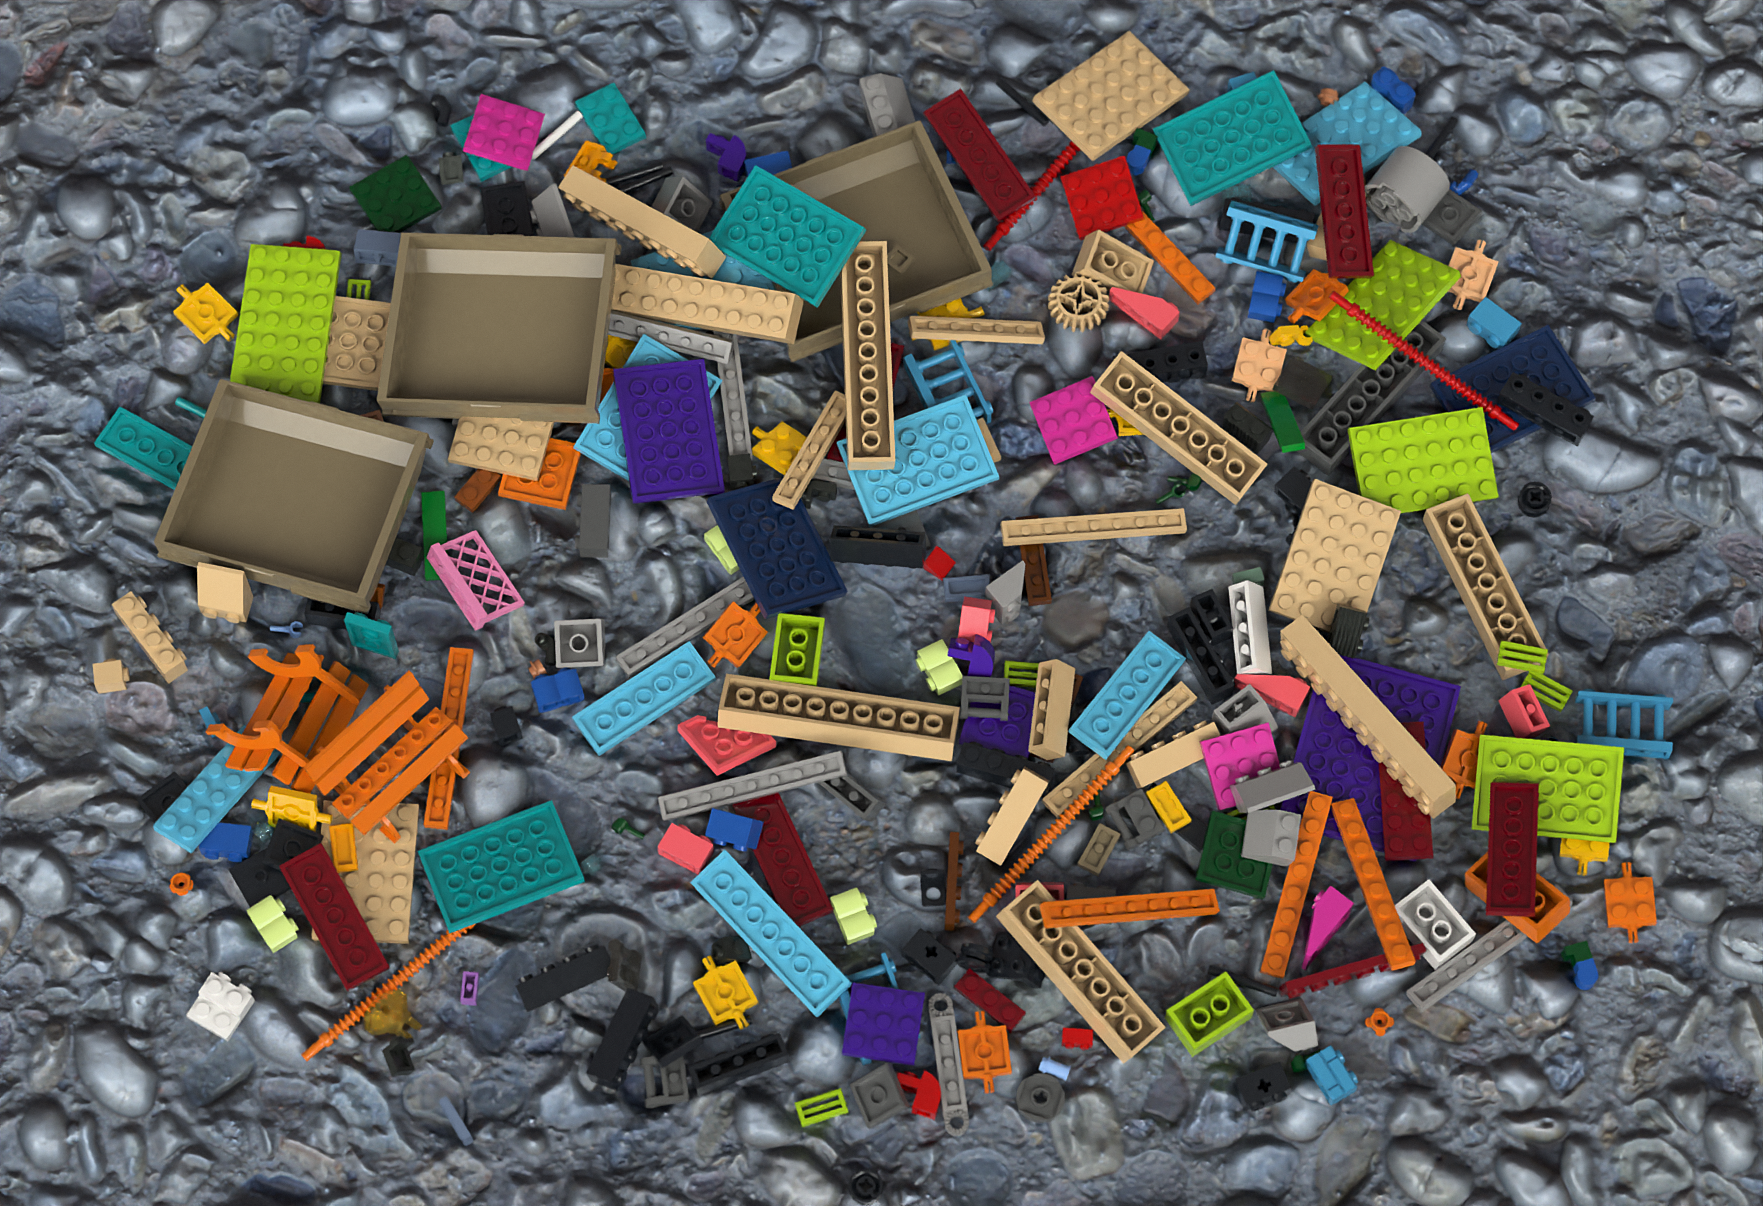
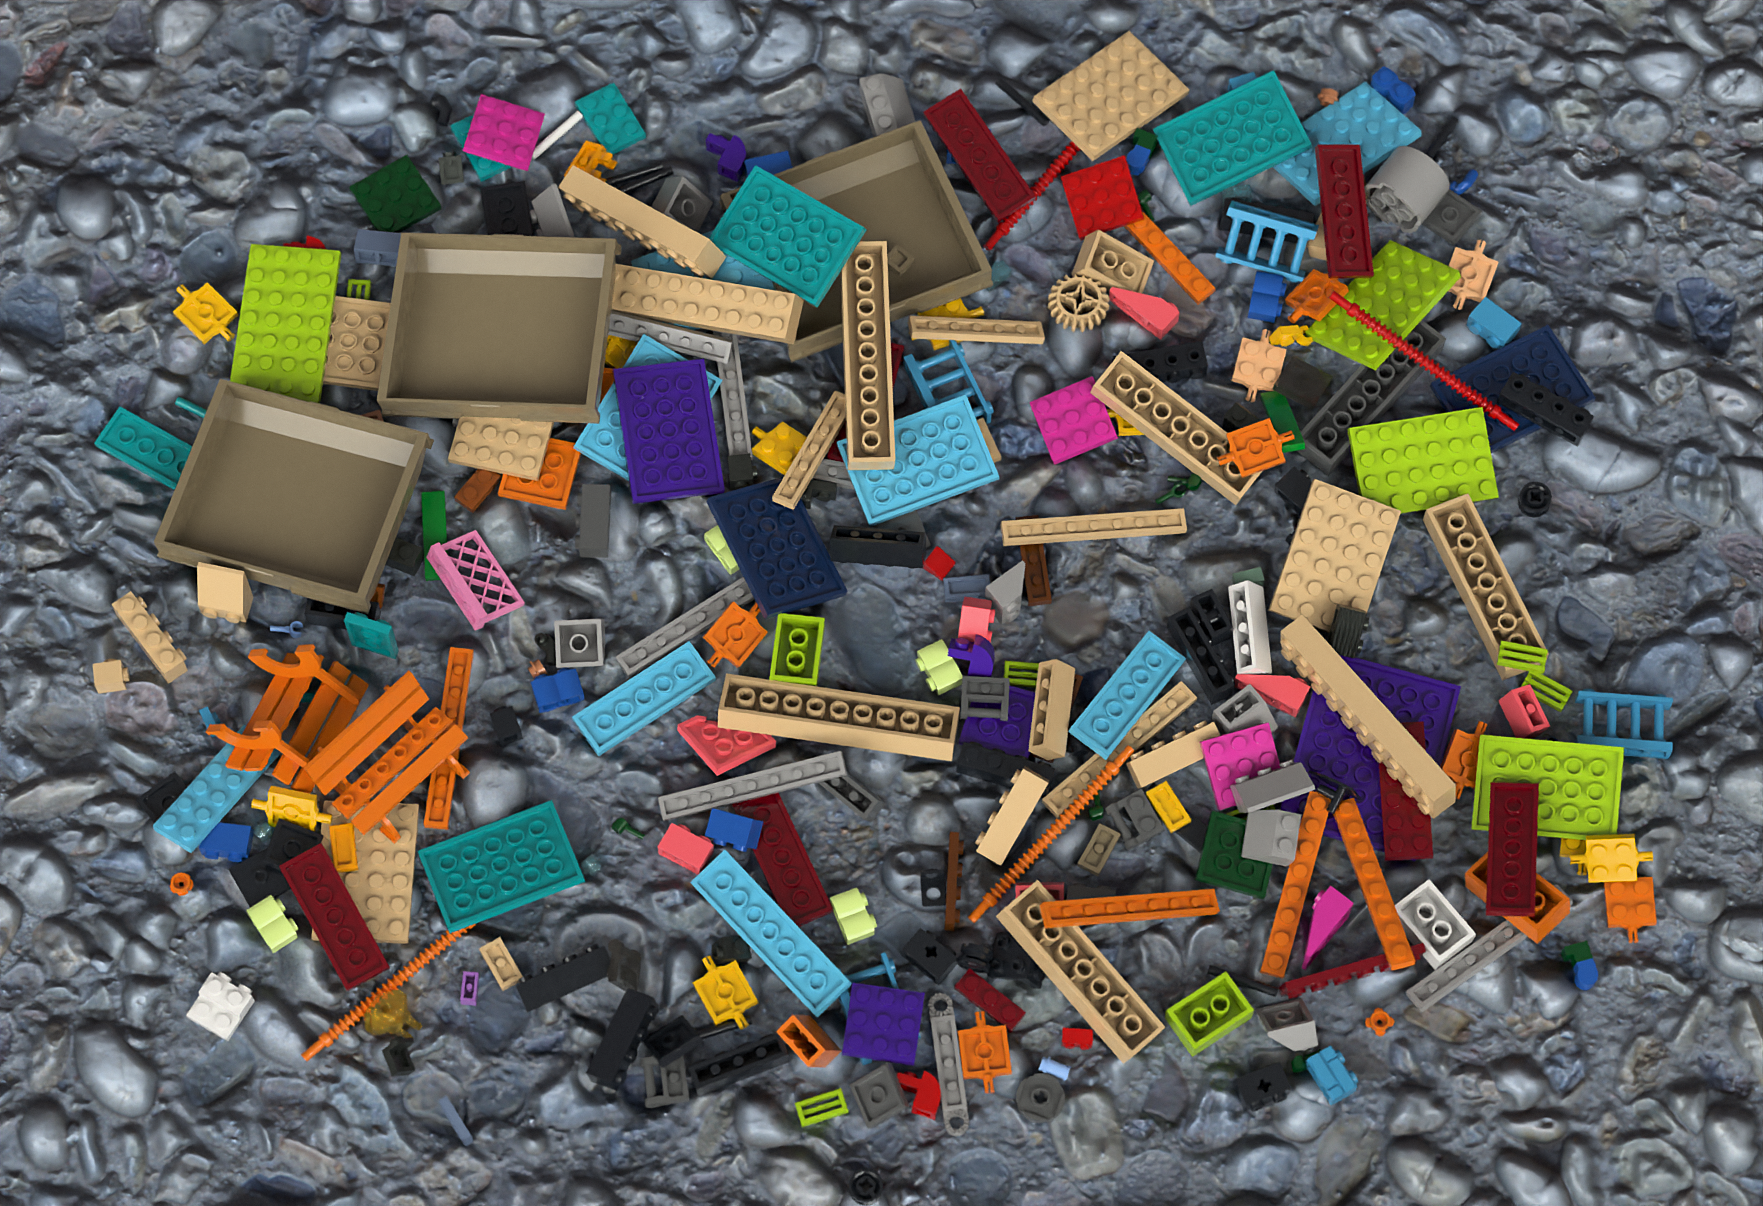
(501, 963): none -> tan plate
(808, 1041): none -> orange brick
(1255, 448): none -> orange plate
(1335, 796): none -> black shield
(1611, 858): none -> yellow plate

